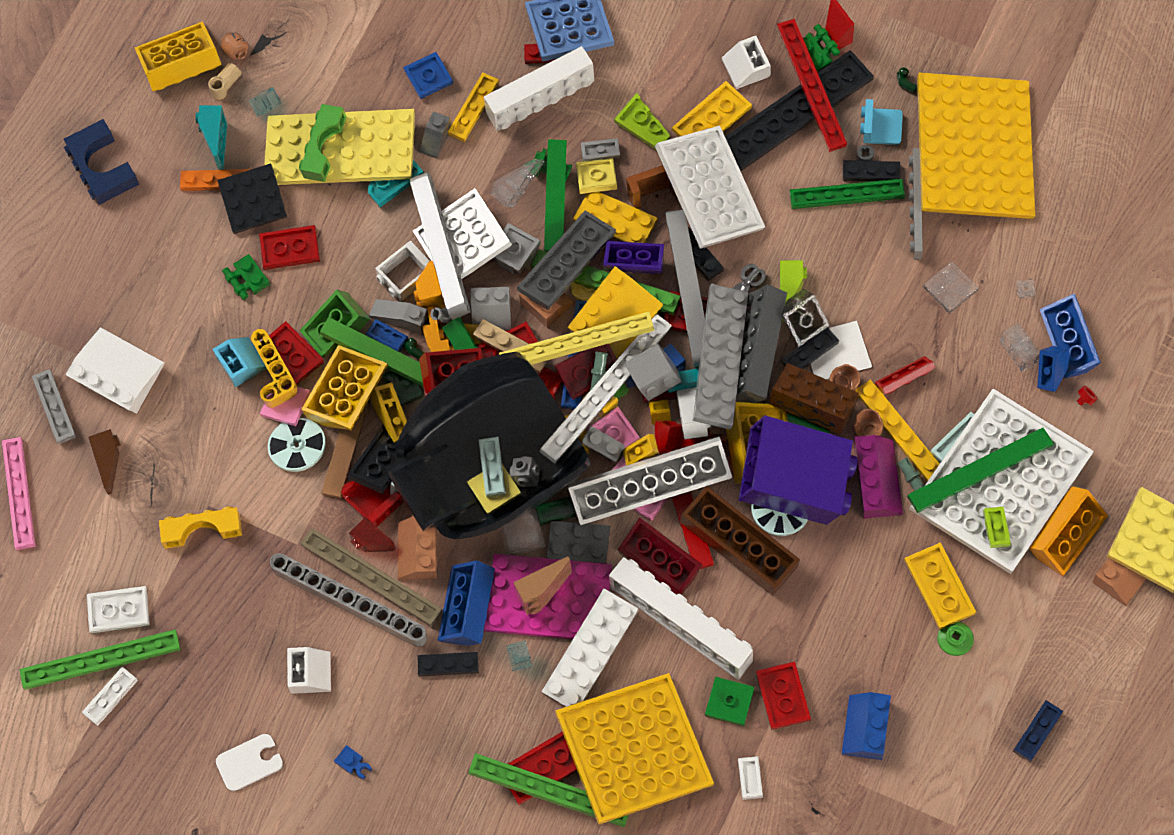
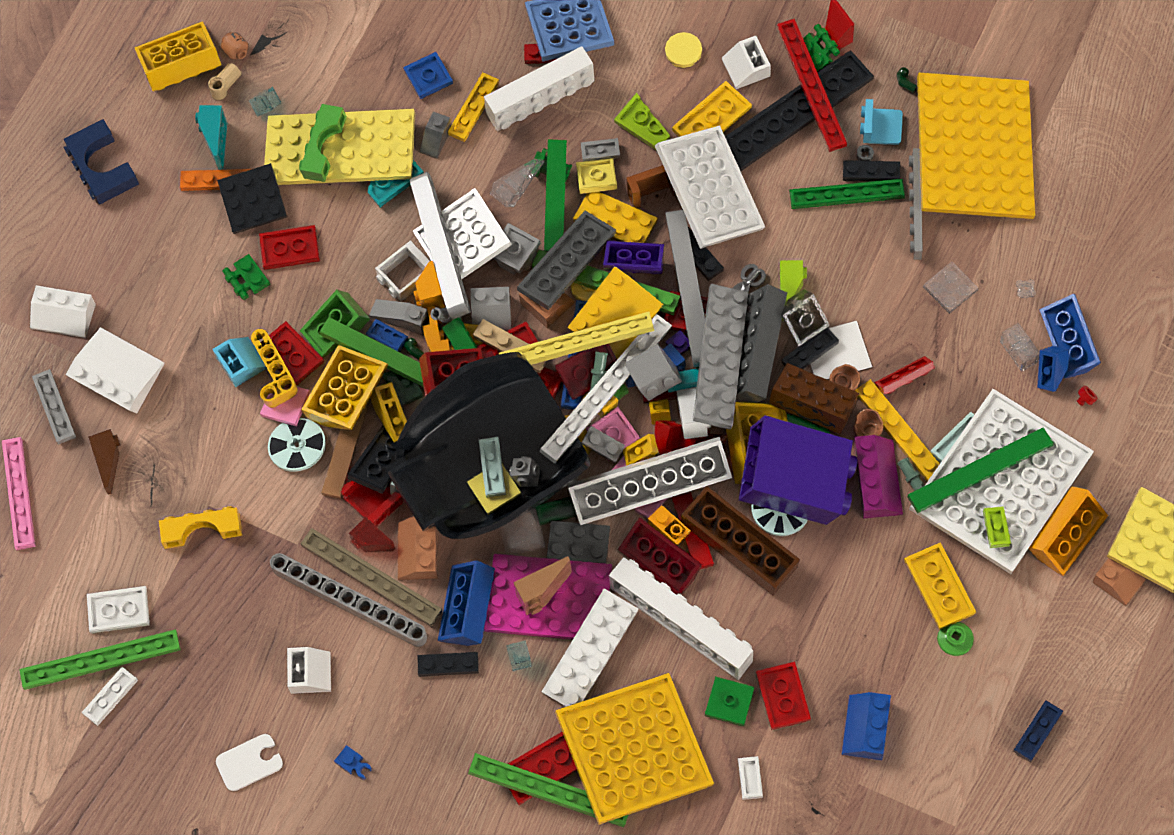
(61, 311): none -> white slope
(668, 525): none -> light orange slope
(680, 342): none -> dark purple plate
(683, 49): none -> light yellow tile

